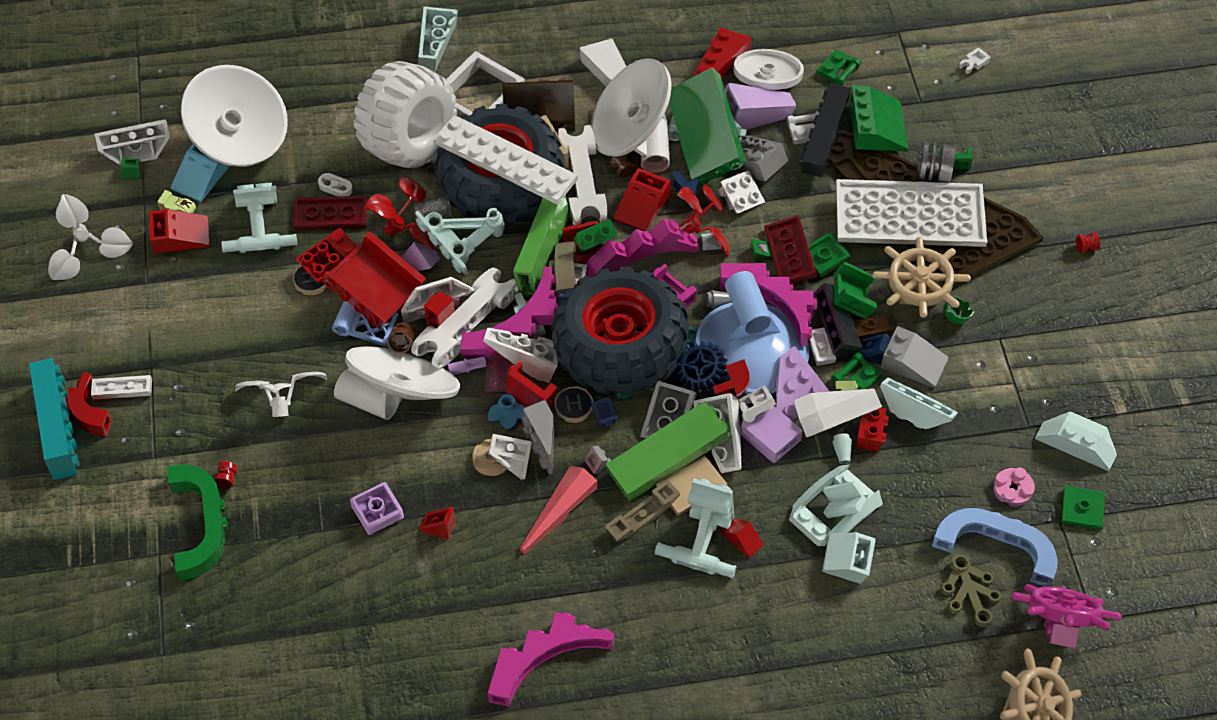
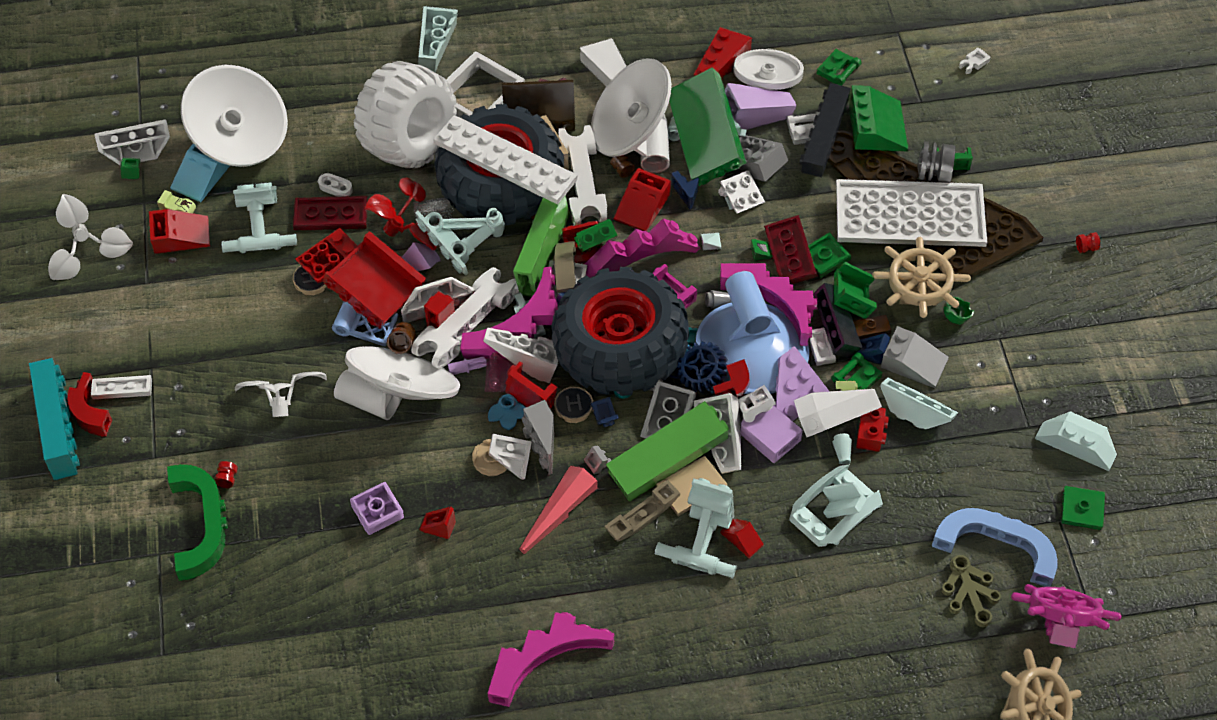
(692, 223): red plant -> none
(849, 556): light aqua slope -> none
(1018, 477): bright pink plate -> none

